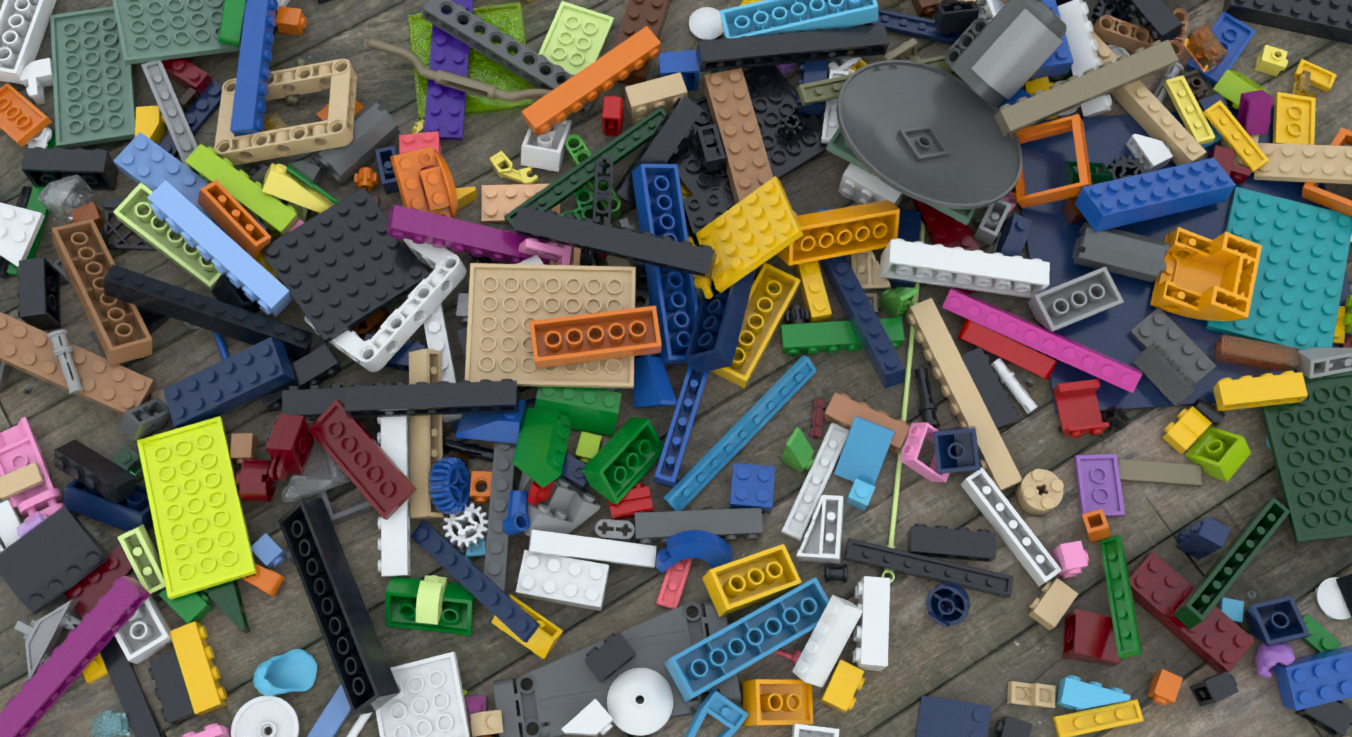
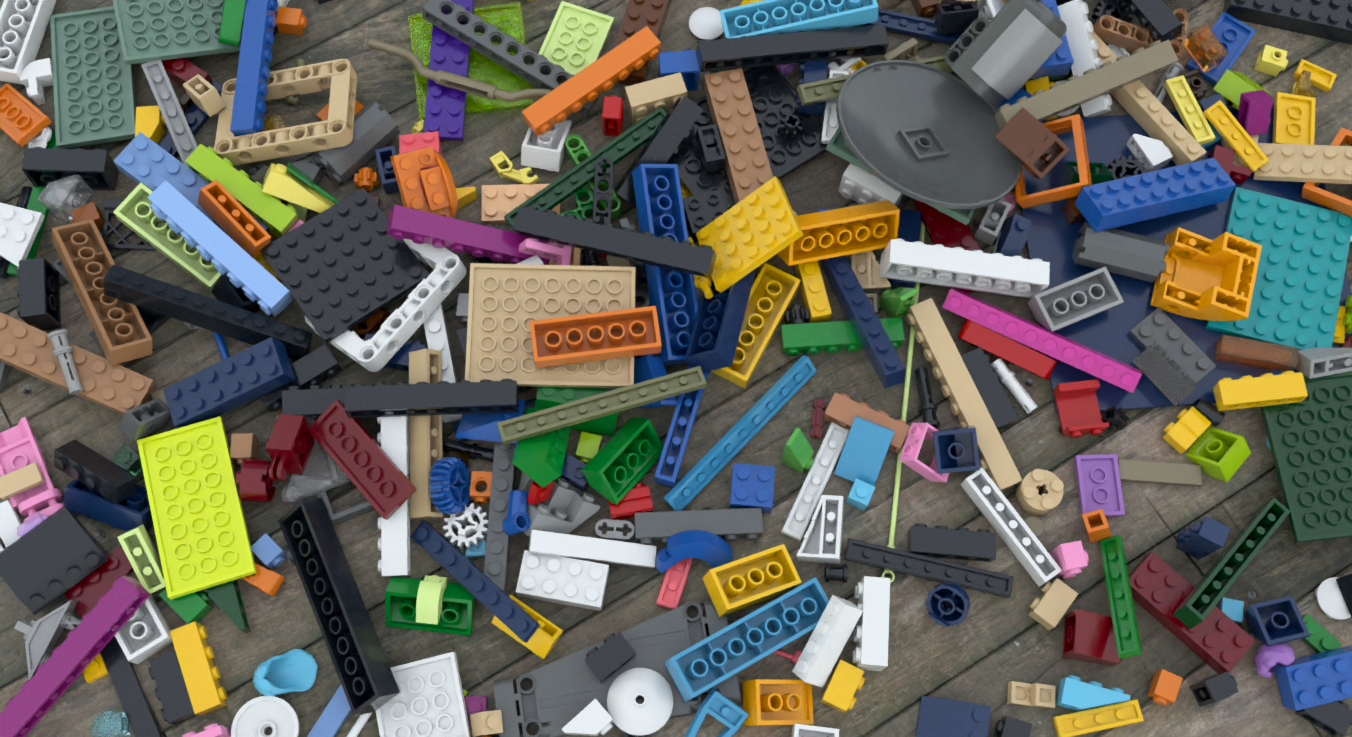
(204, 95): none -> tan brick
(601, 405): none -> olive plate
(1031, 143): none -> reddish brown slope

